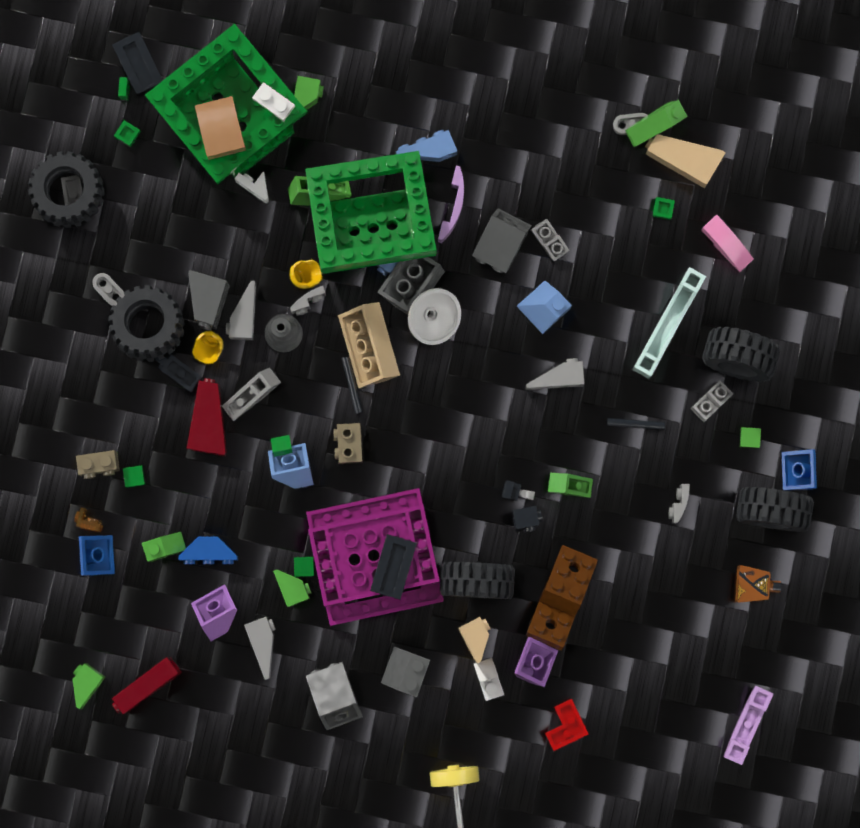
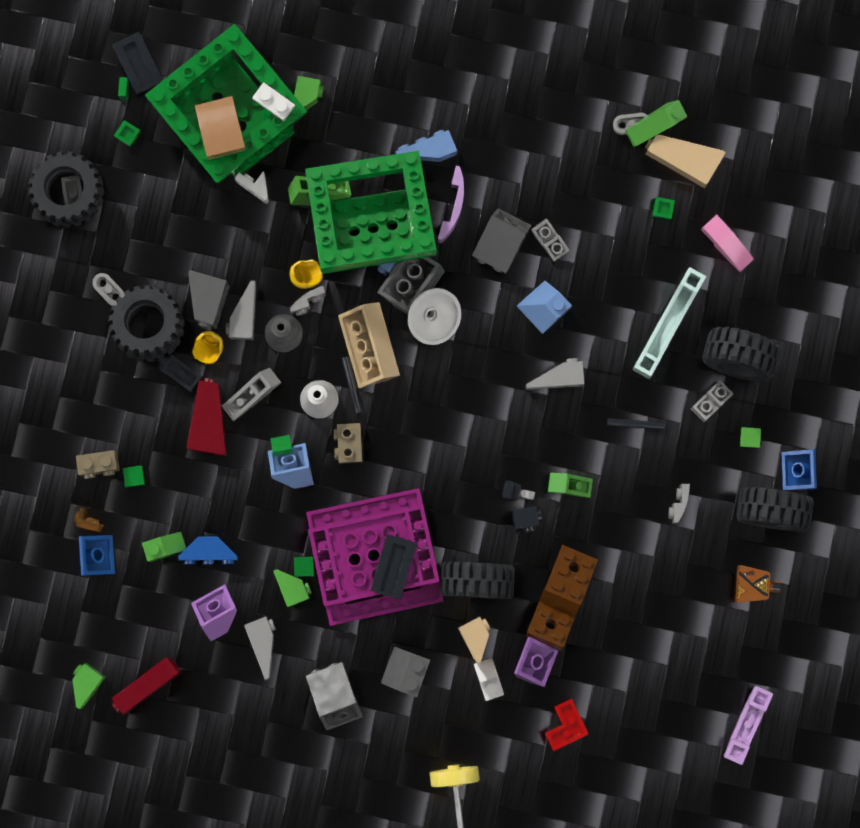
(321, 406): none -> white cone

